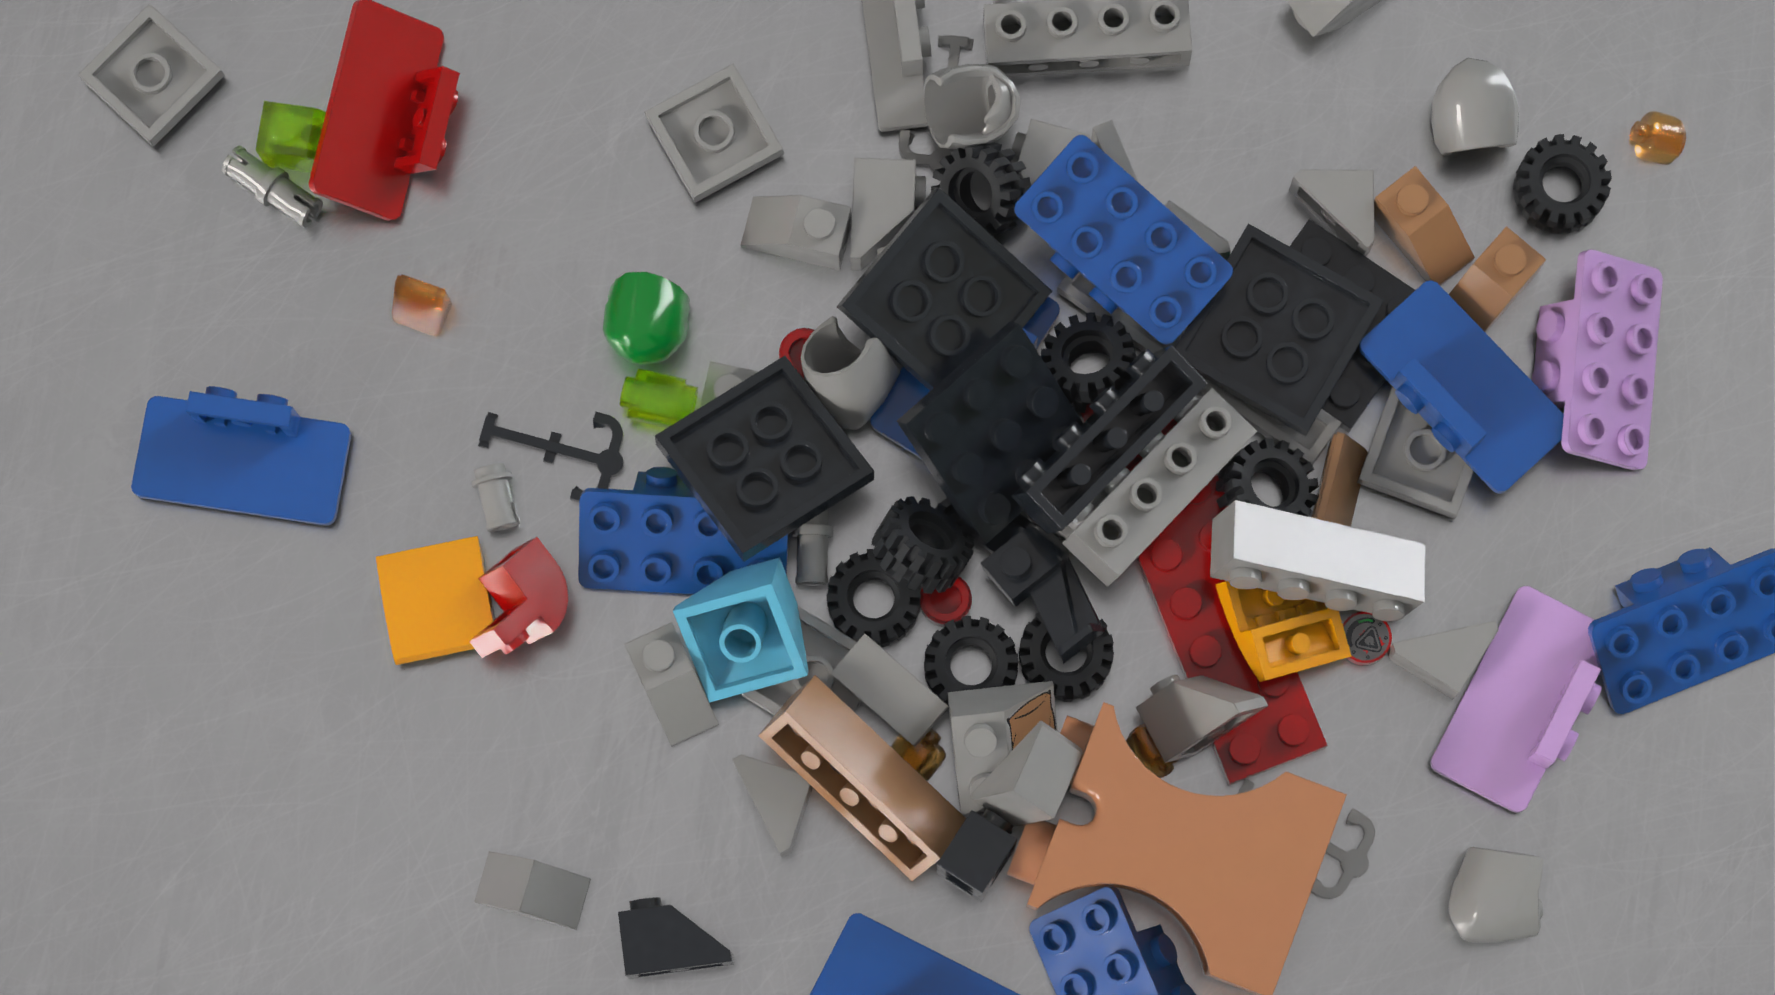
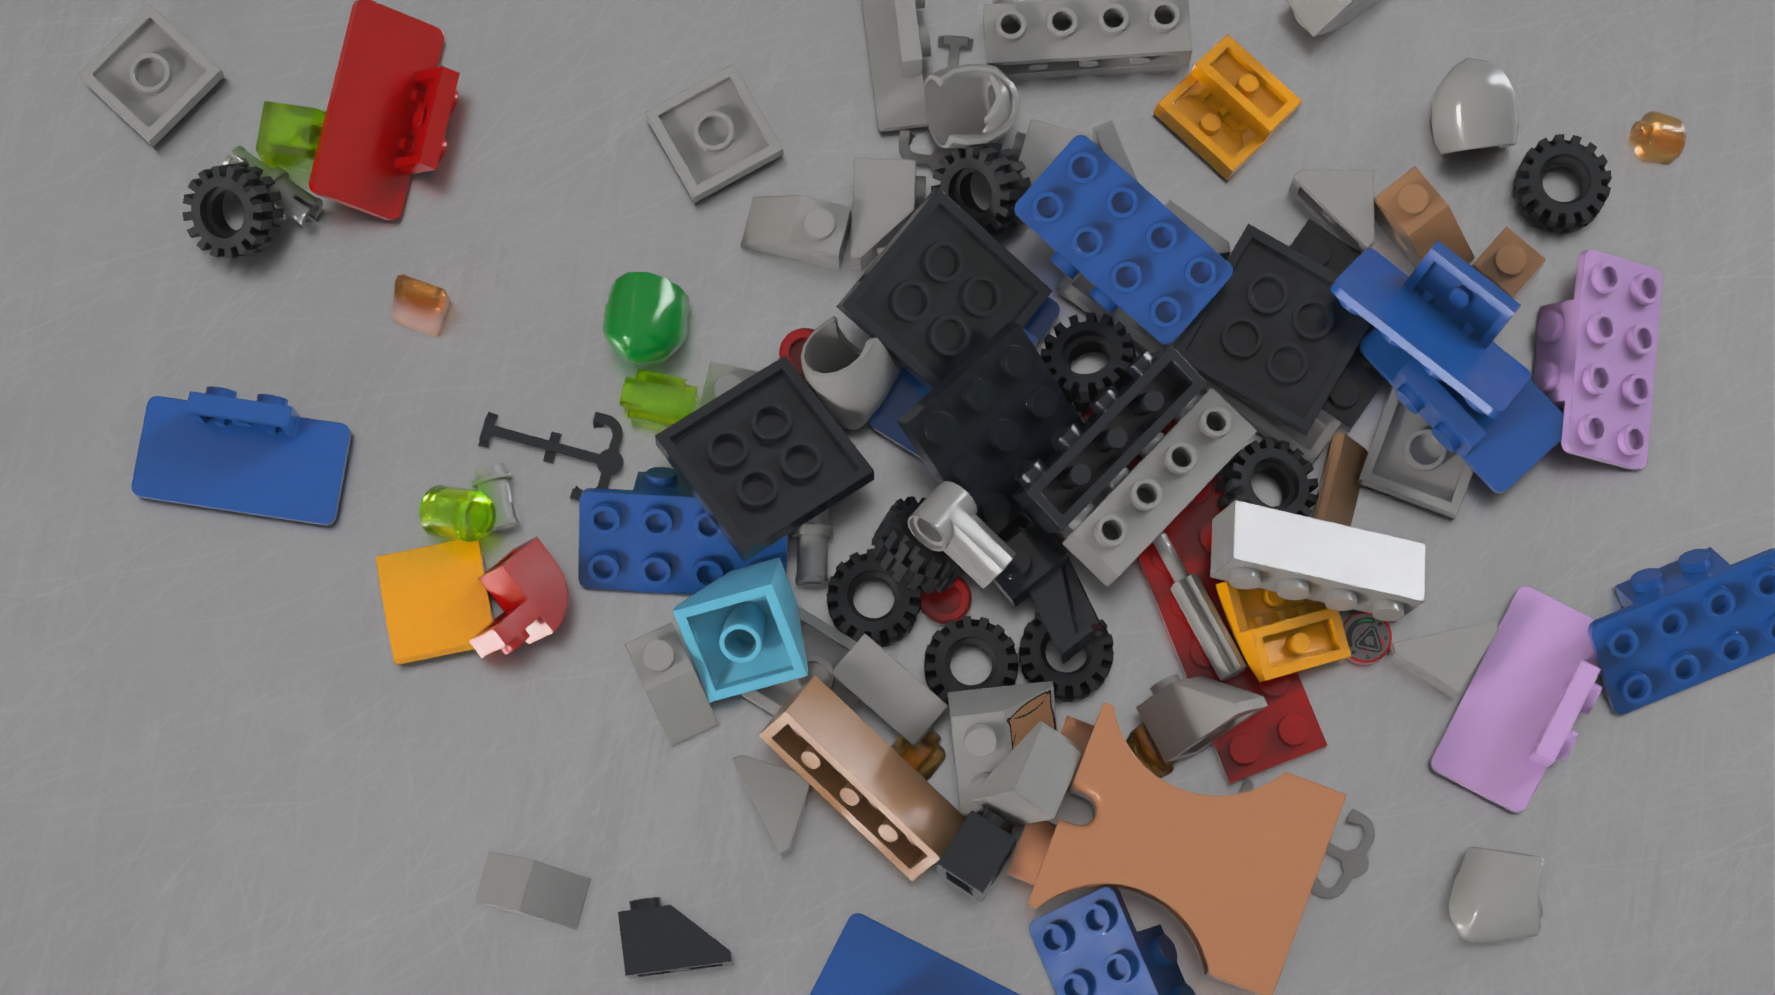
(209, 217): none -> black tyre
(457, 513): none -> clear neon green brick
(950, 525): none -> light grey piece
(1201, 614): none -> light grey axle
(1227, 107): none -> light orange slope
(1442, 319): none -> blue bracket

